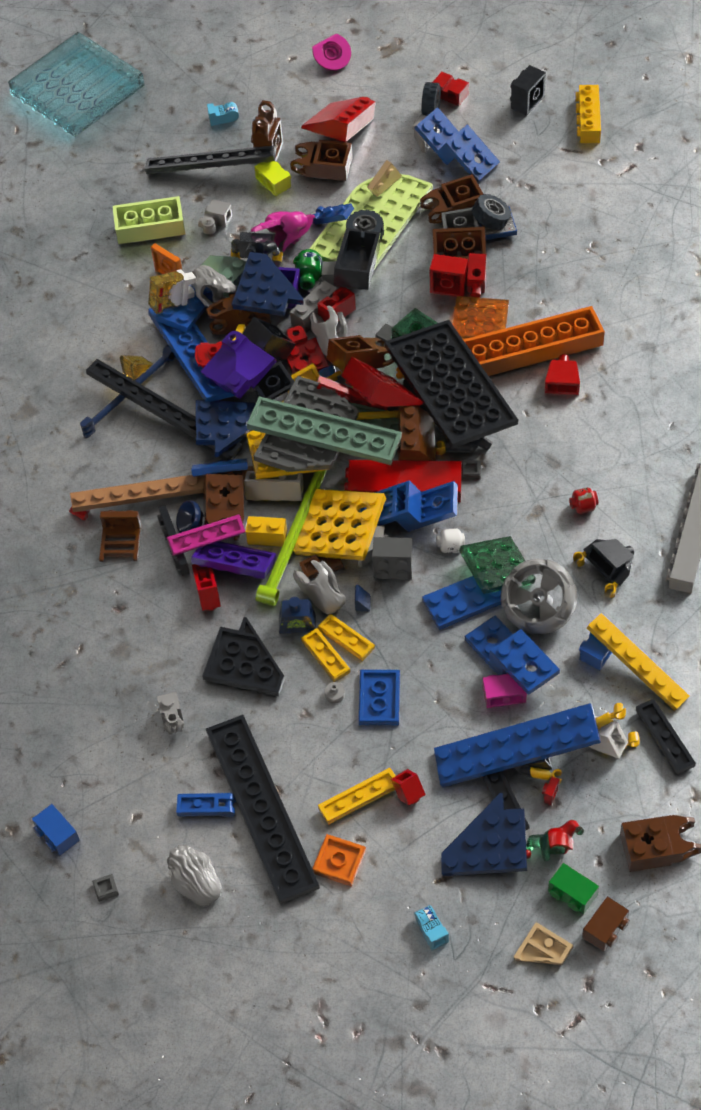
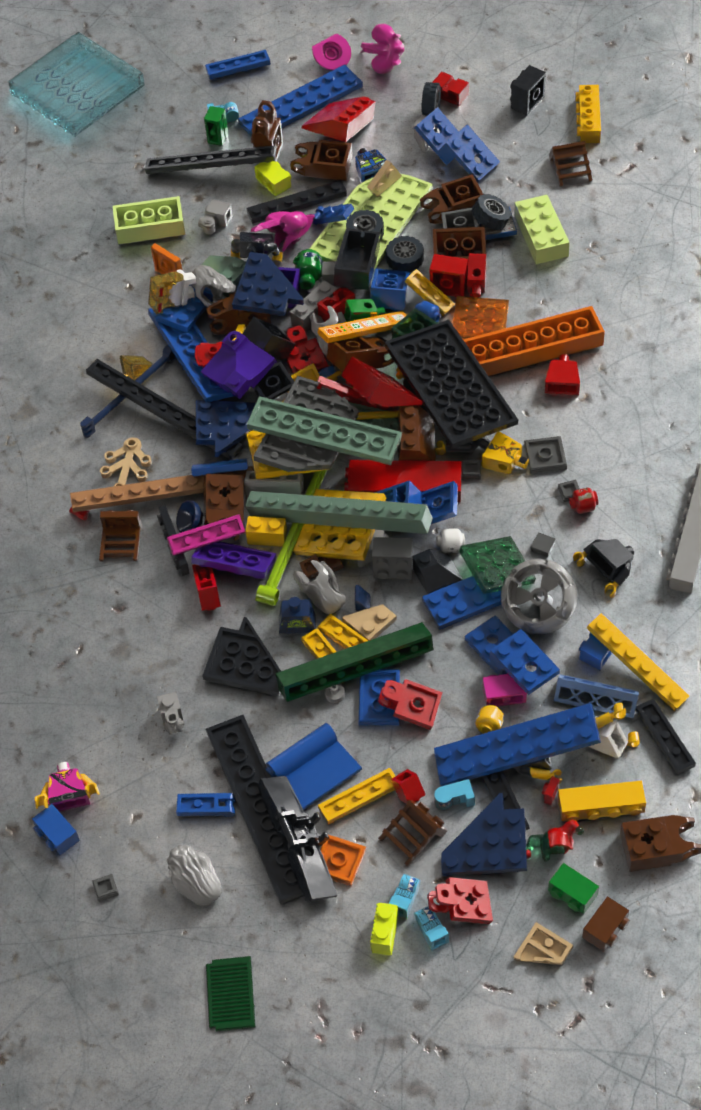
(66, 789): none -> torso
(130, 447): none -> tan plant
(216, 125): none -> green brick
(230, 994): none -> dark green window
(237, 64): none -> blue plate
(297, 201): none -> black plate
(300, 834): none -> black piece
(309, 97): none -> blue plate
(314, 765): none -> blue door
(341, 511): none -> sand green brick
(354, 661): none -> dark green brick
(360, 327): none -> light orange tile
(361, 309): none -> green torso
(368, 163): none -> torso
(371, 621): none -> tan wing
(384, 929): none -> neon yellow brick
(387, 47): none -> dark pink hair
(389, 289): none -> blue slope
(402, 699): none -> red plate
(405, 253): none -> black wheel
(405, 894): none -> medium azure leg
(419, 817): none -> reddish brown plate
(429, 291): none -> yellow tile
(429, 309): none -> blue head
(435, 570): none -> black slope
(452, 898): none -> plate
(454, 794): none -> medium azure leg
(489, 719): none -> yellow head
(503, 454): none -> yellow torso
(541, 229): none -> yellowish green brick
(543, 544): none -> dark grey tile
(545, 454): none -> dark grey tile
(567, 488): none -> dark grey tile
(570, 151): none -> reddish brown plate
(595, 688): none -> medium blue fence
(602, 801): none -> yellow brick

